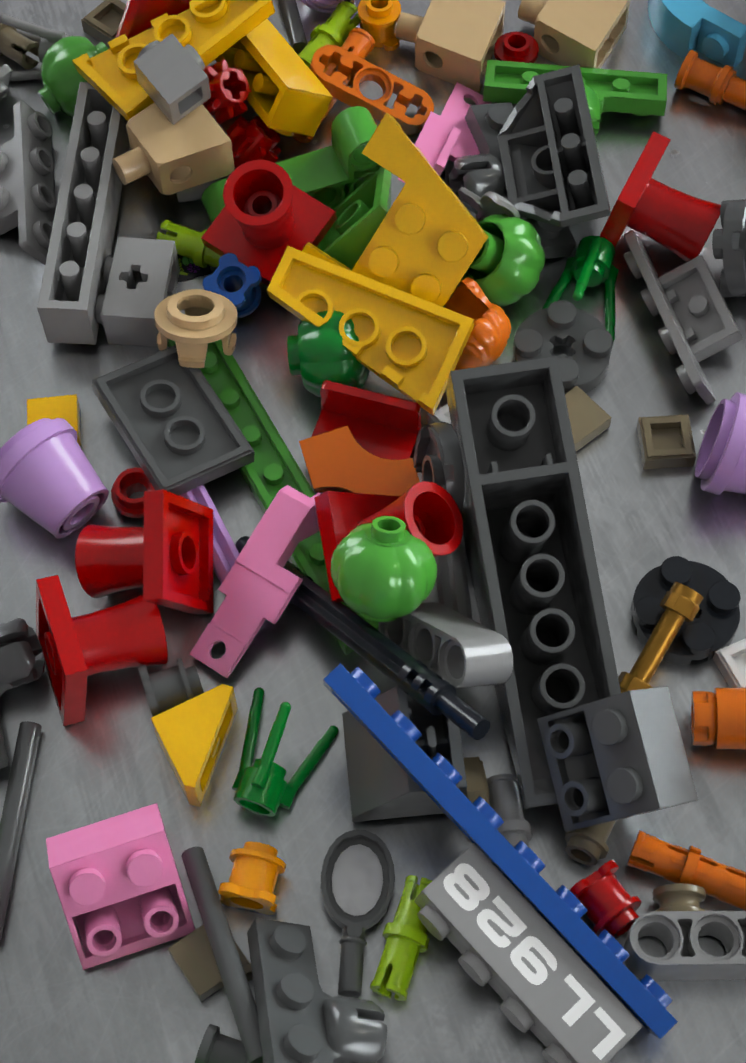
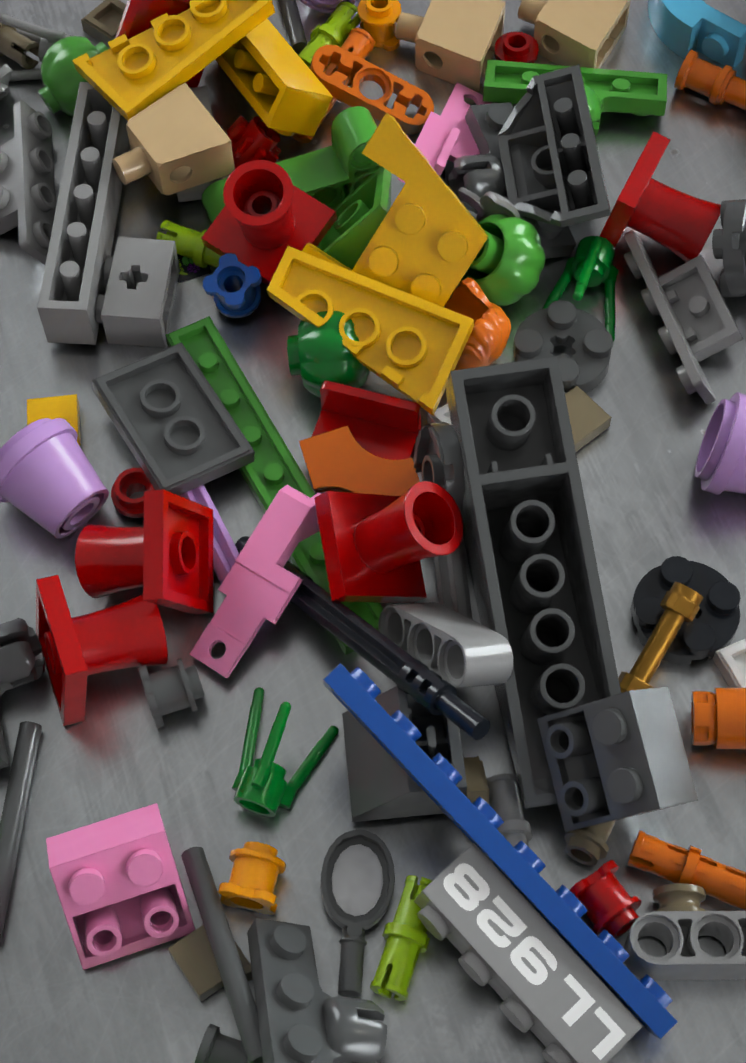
(172, 77): light grey brick -> none
(195, 736): yellow slope -> none
(206, 320): tan piece -> none
(228, 91): red gear -> none
(383, 570): bright green plant -> none
(666, 442): dark tan tile -> none

